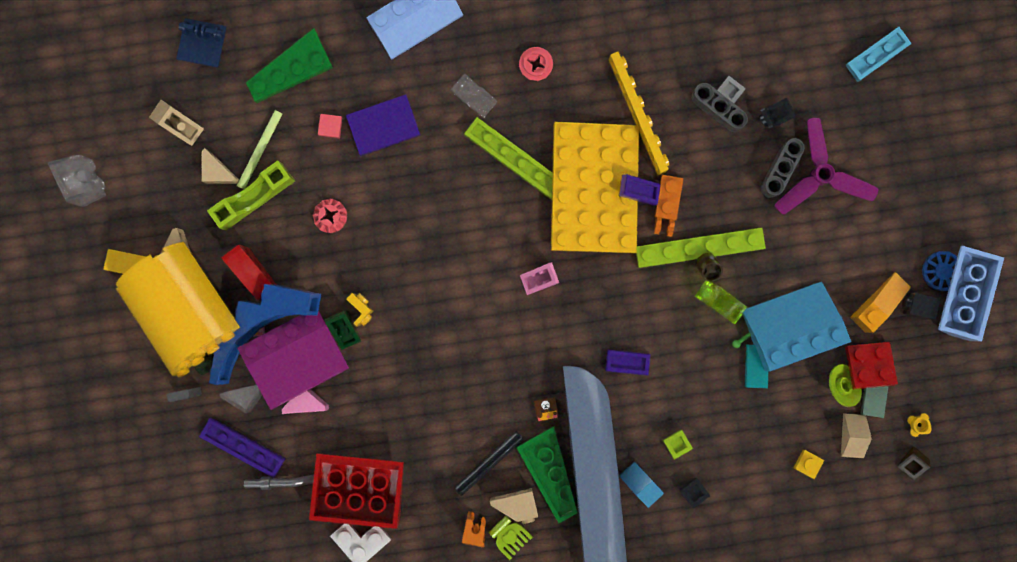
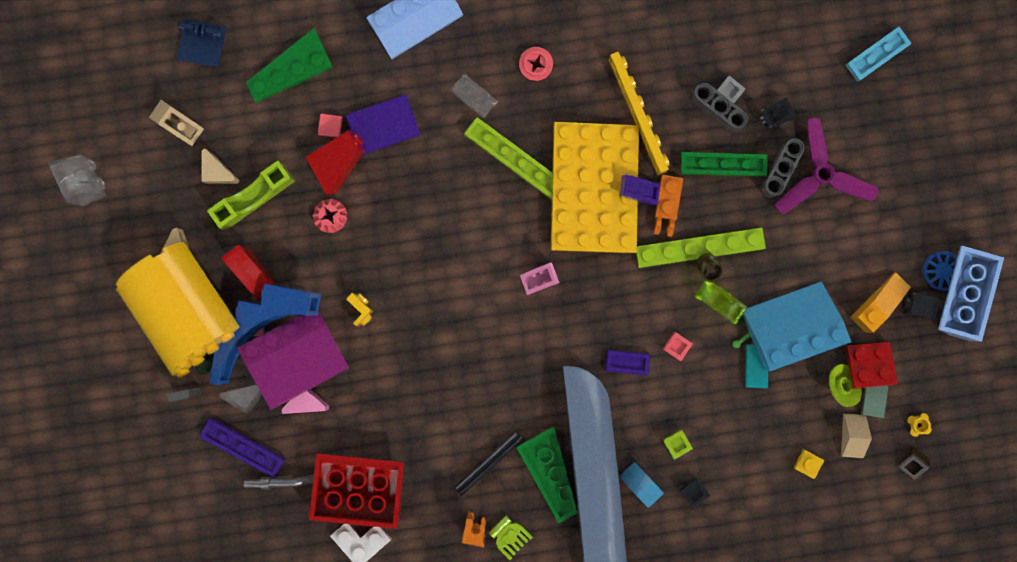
(120, 261): yellow tile -> none
(259, 150): yellowish green bar -> none
(336, 160): none -> red slope
(343, 329): dark green slope -> none
(517, 505): tan slope -> none
(546, 409): reddish brown tile -> none
(677, 346): none -> coral tile
(723, 164): none -> green plate

